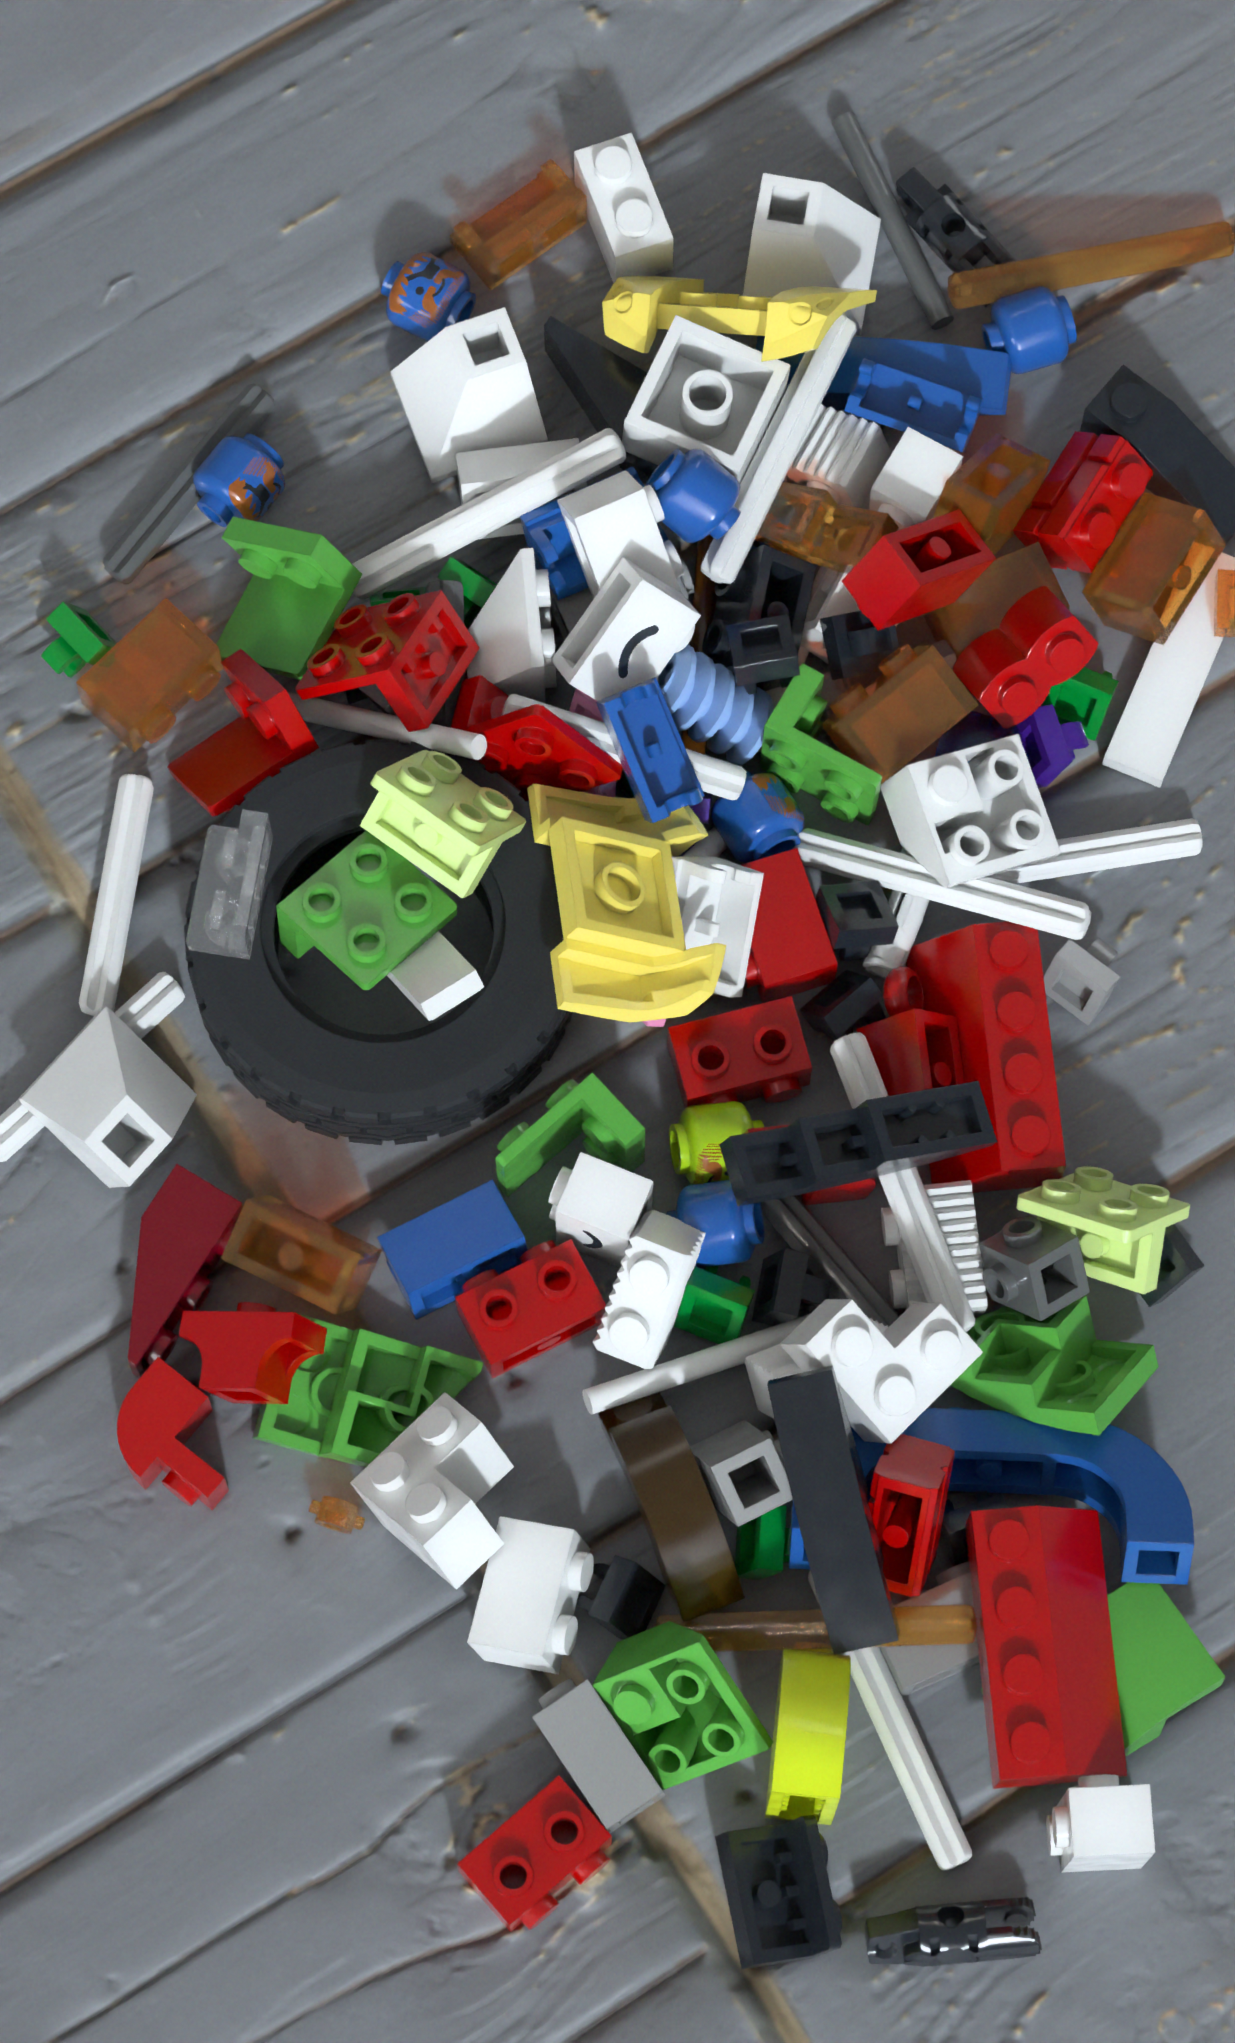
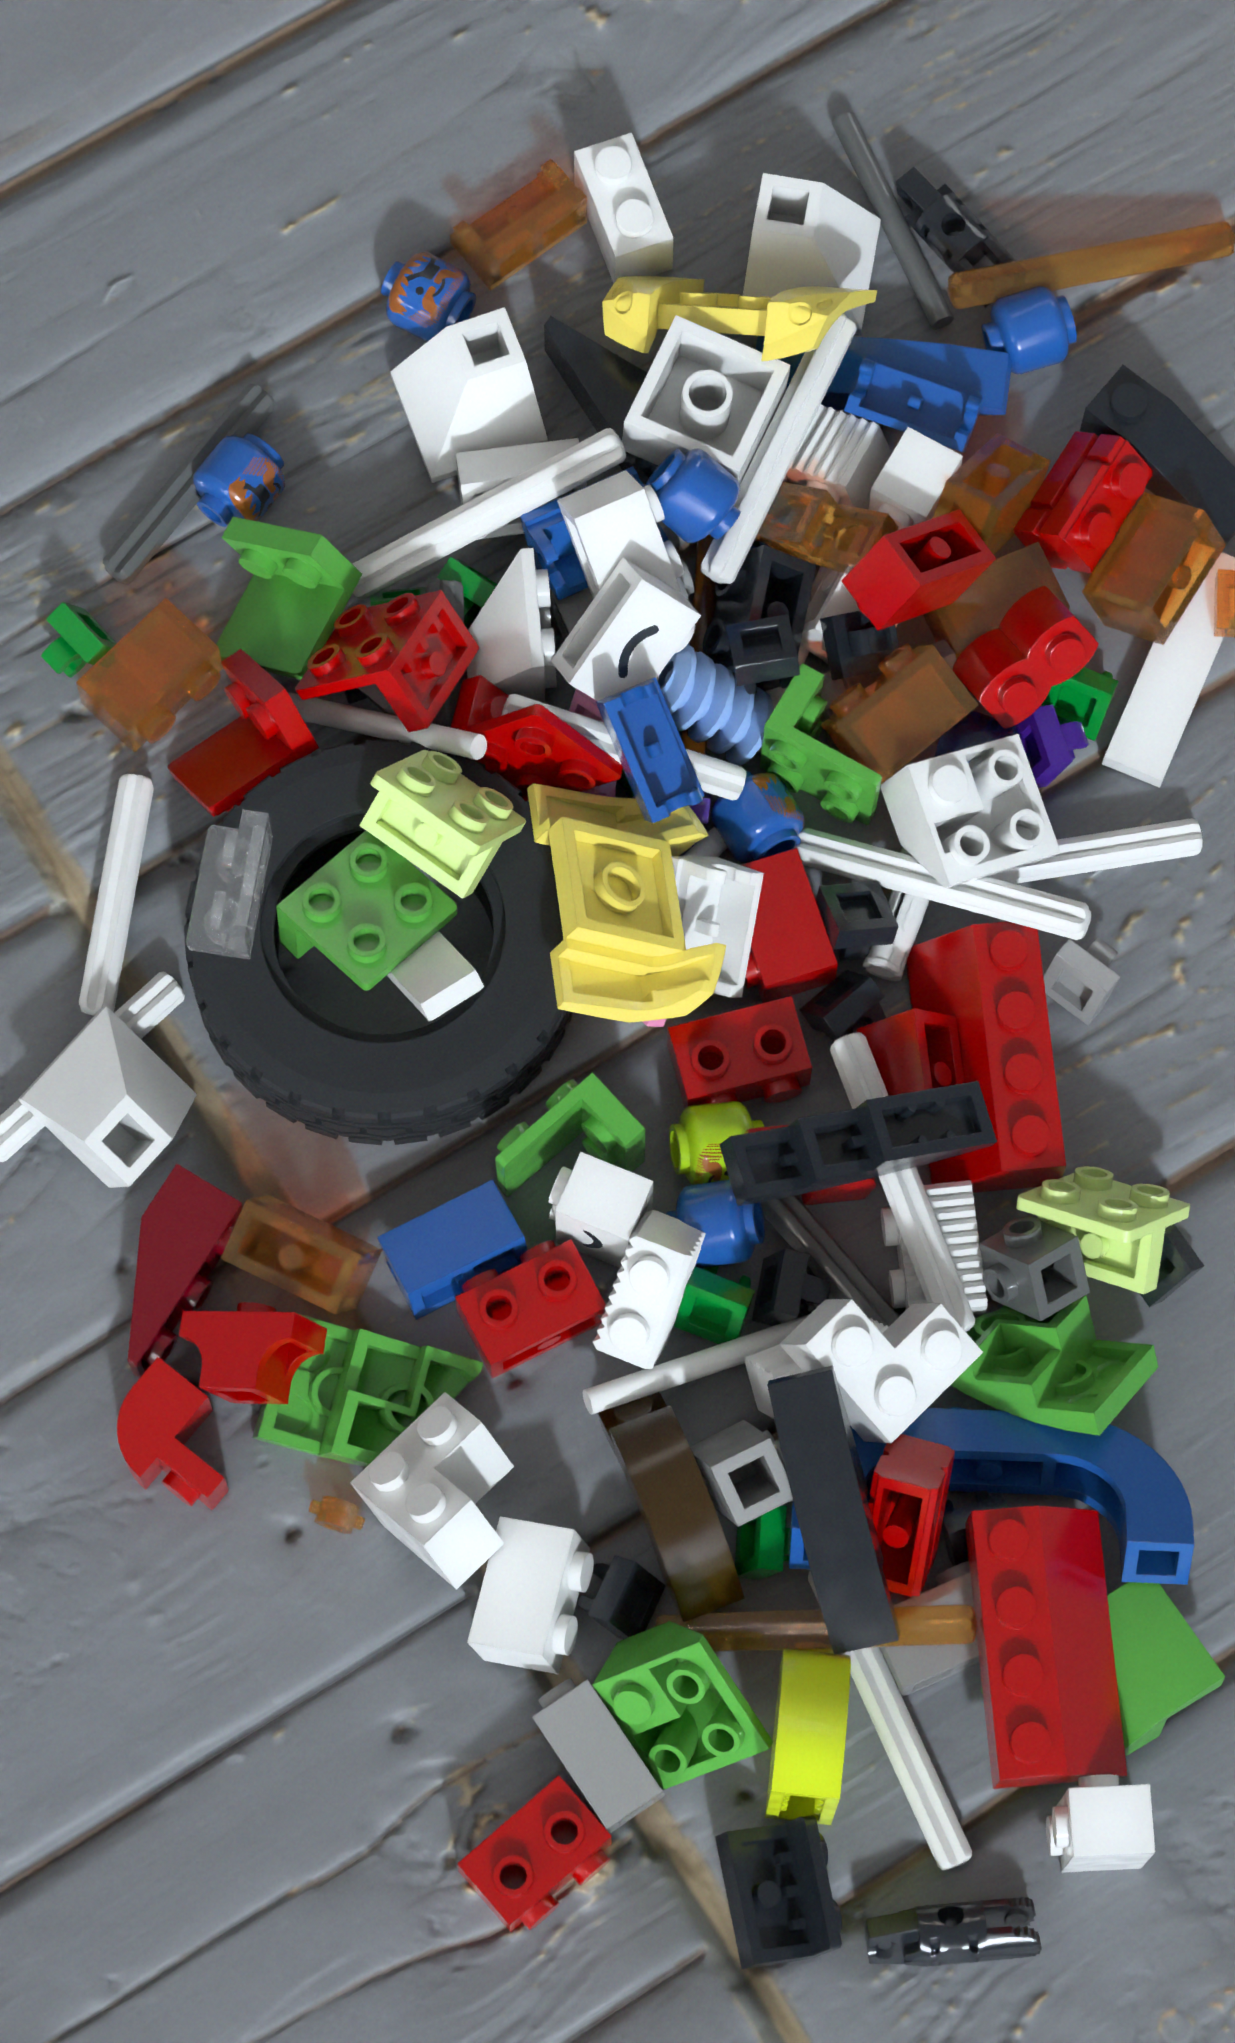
(902, 991): red piece -> none

